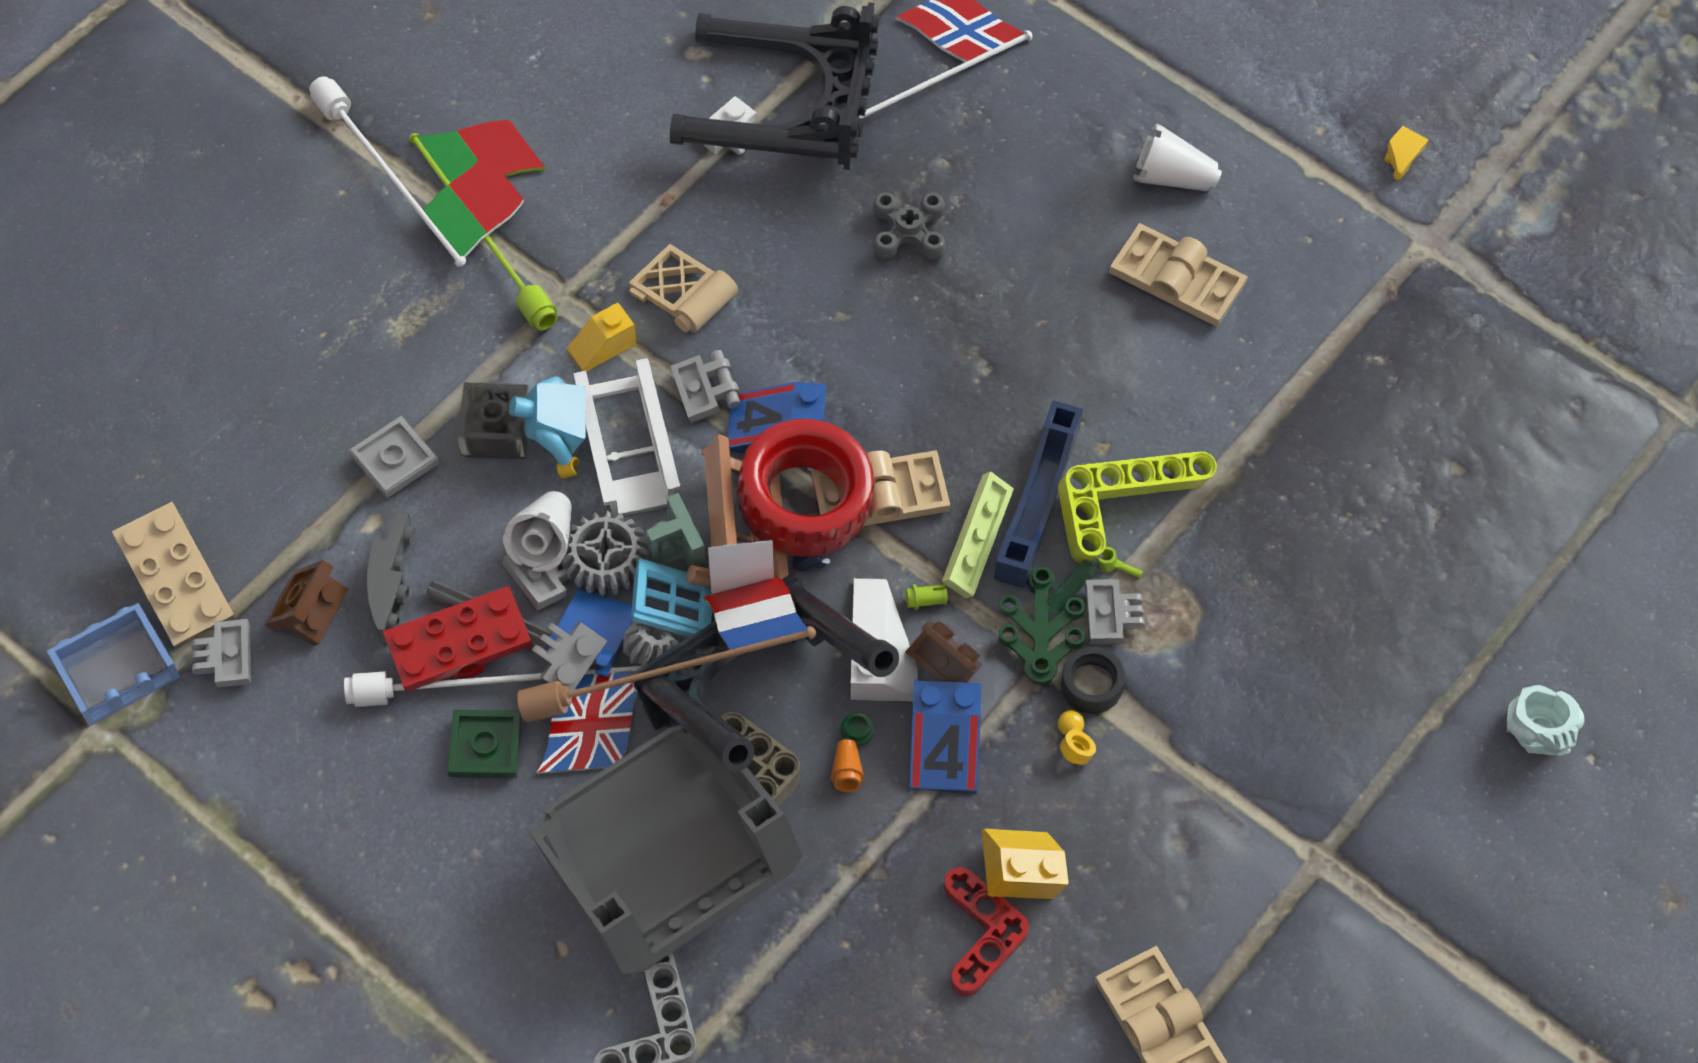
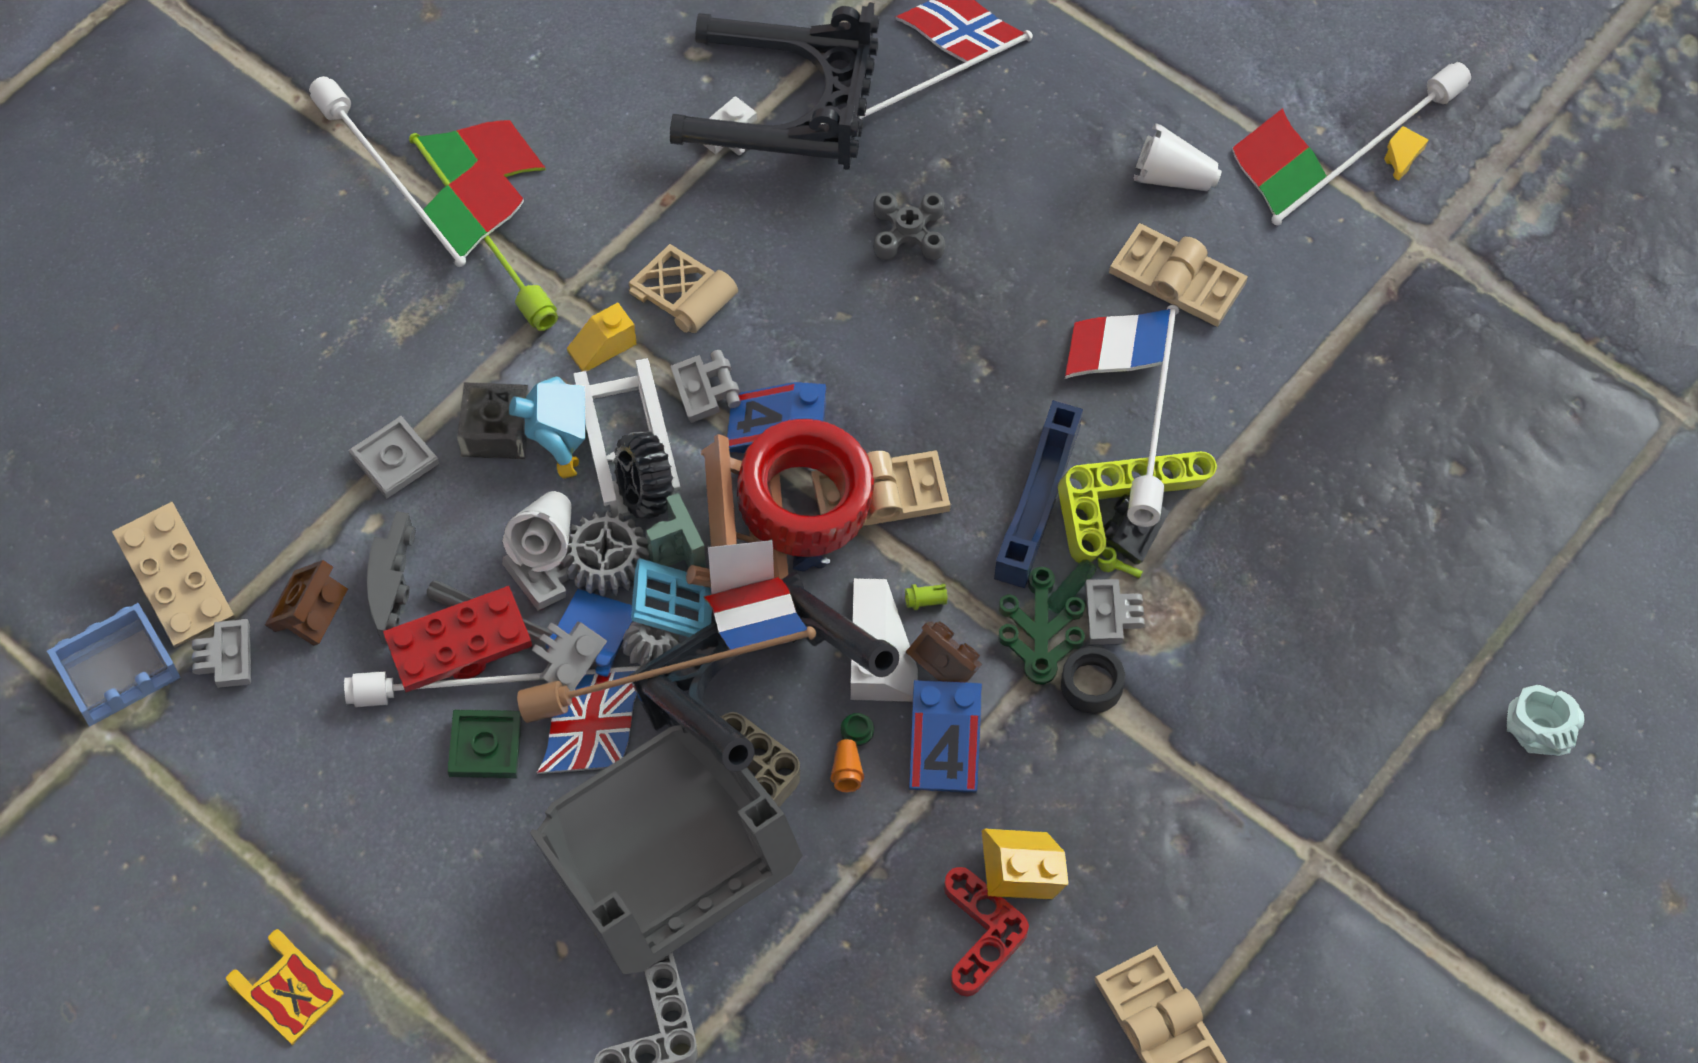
(290, 993): none -> flag
(643, 474): none -> black gear
(977, 535): yellowish green plate -> none
(1076, 745): yellow plate -> none
(1128, 538): none -> black bracket
(1129, 345): none -> flag
(1287, 167): none -> flag

